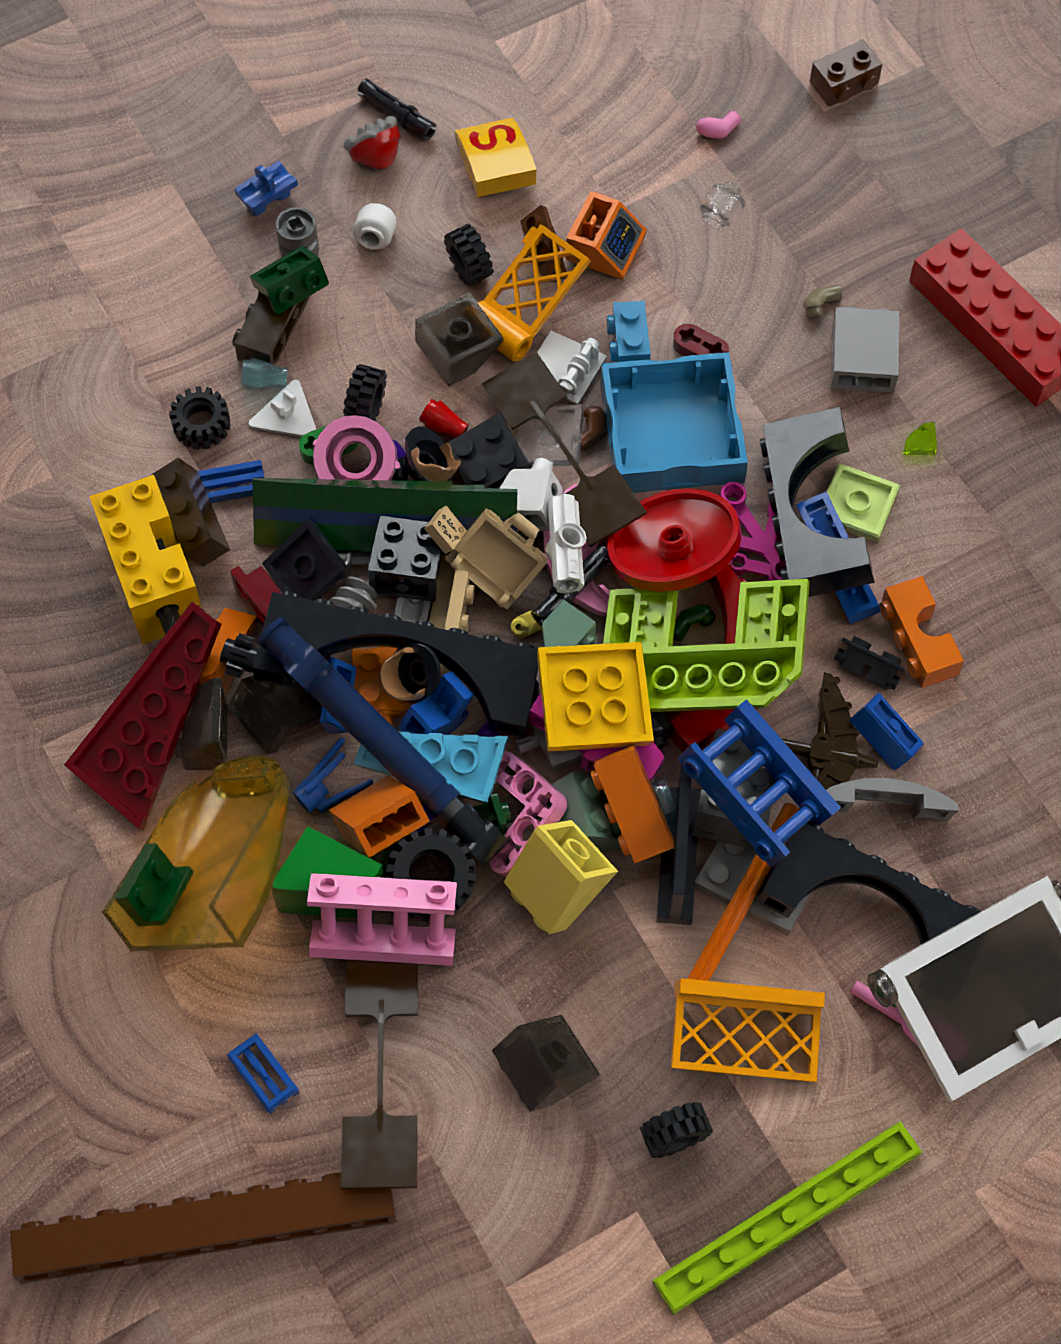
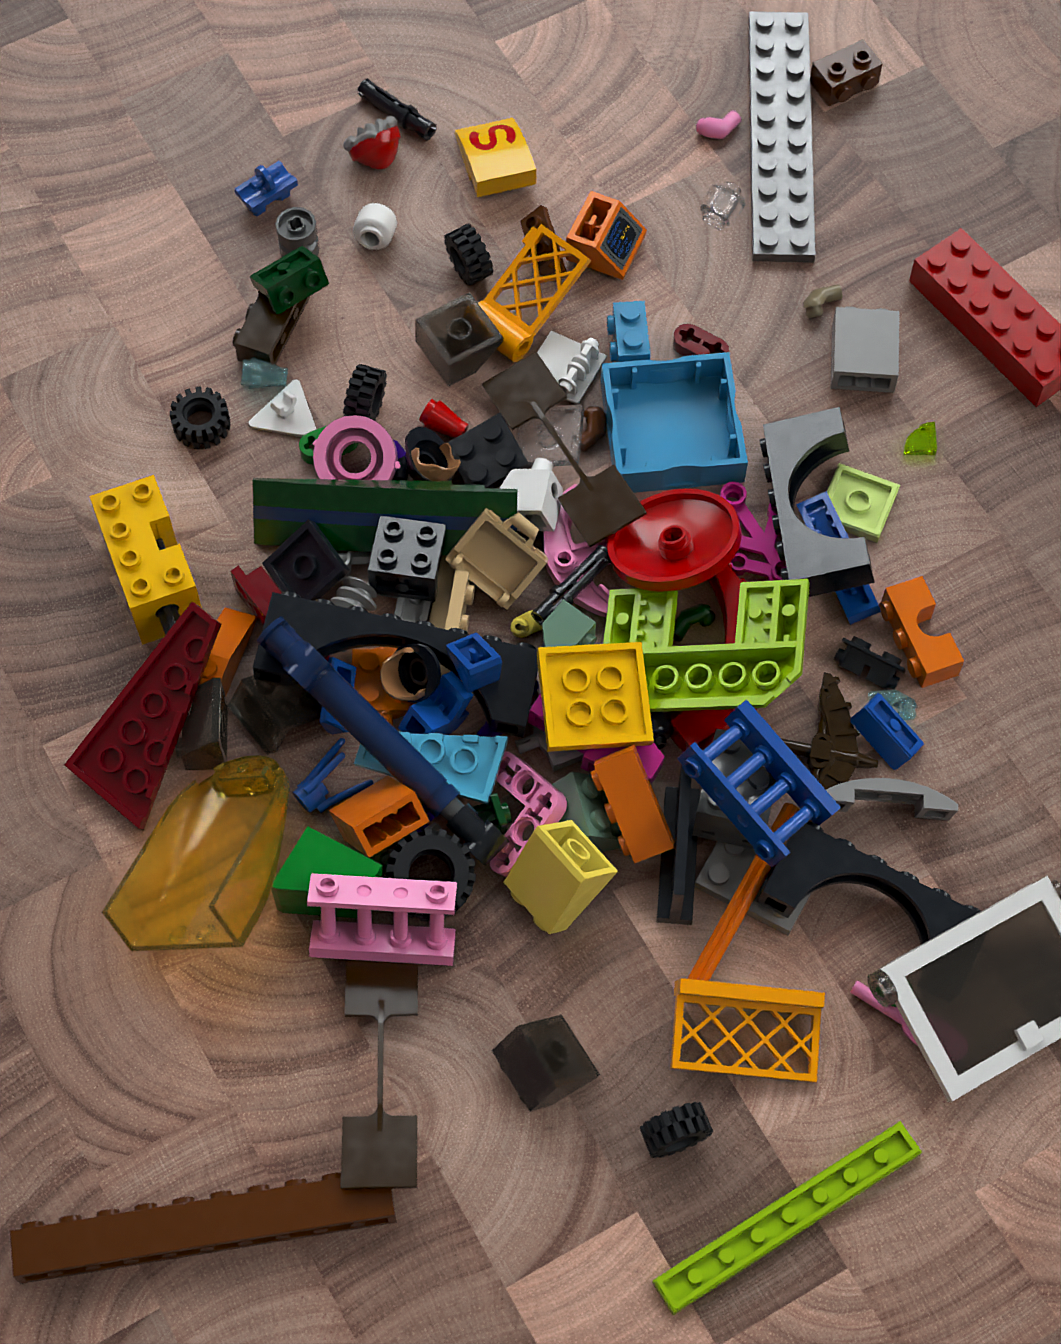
(153, 887): dark green bracket -> none
(191, 512): dark brown brick -> none
(229, 477): blue tile -> none
(238, 655): black gear -> none
(280, 1097): blue tile -> none
(445, 529): tan tile -> none
(475, 661): none -> blue slope
(565, 543): white piece -> none
(664, 796): clear light blue tile -> none
(781, 138): none -> plate
(900, 701): none -> clear light blue arm

